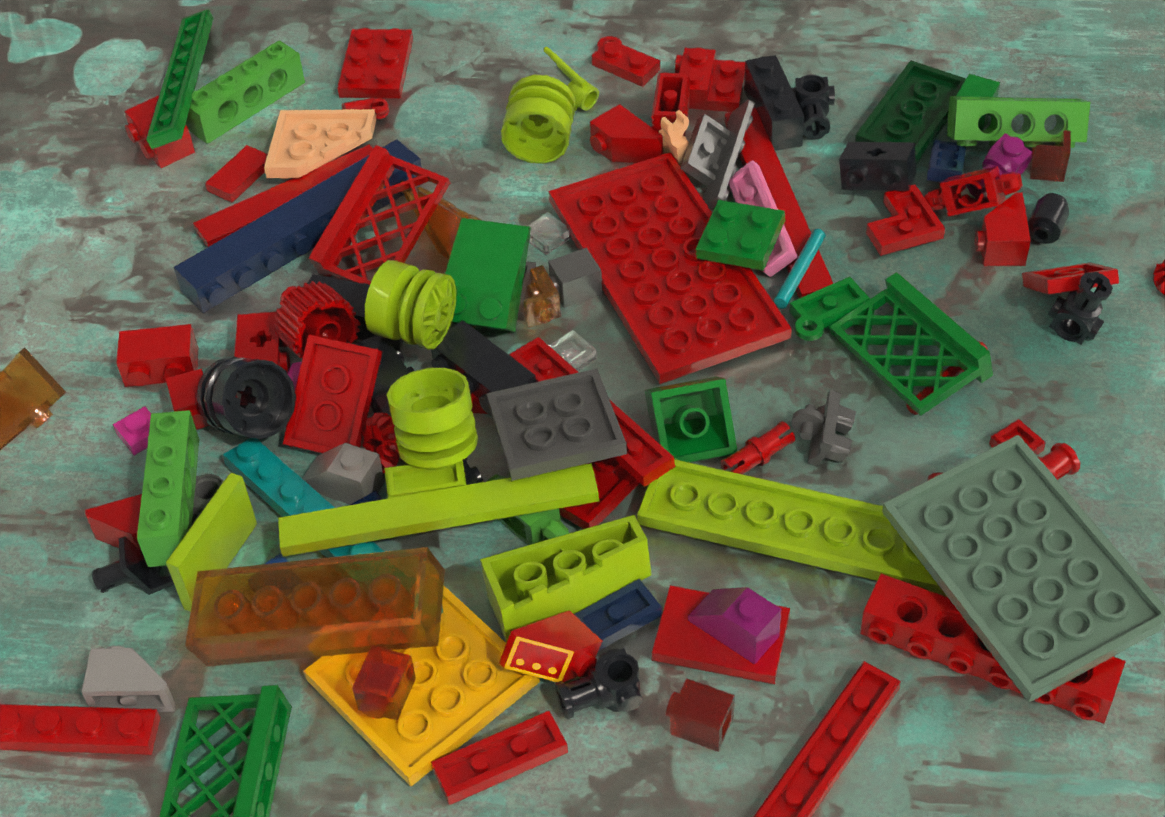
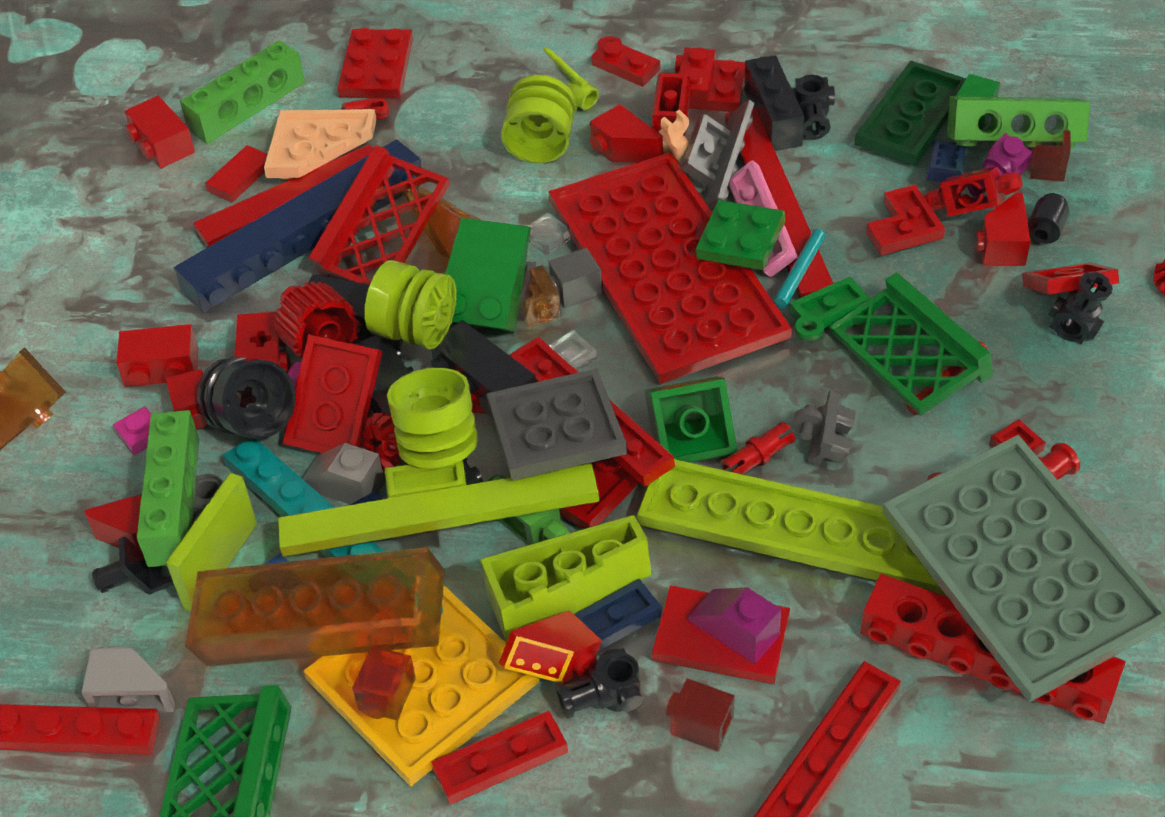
(180, 80): green tile -> none
(878, 166): black brick -> none

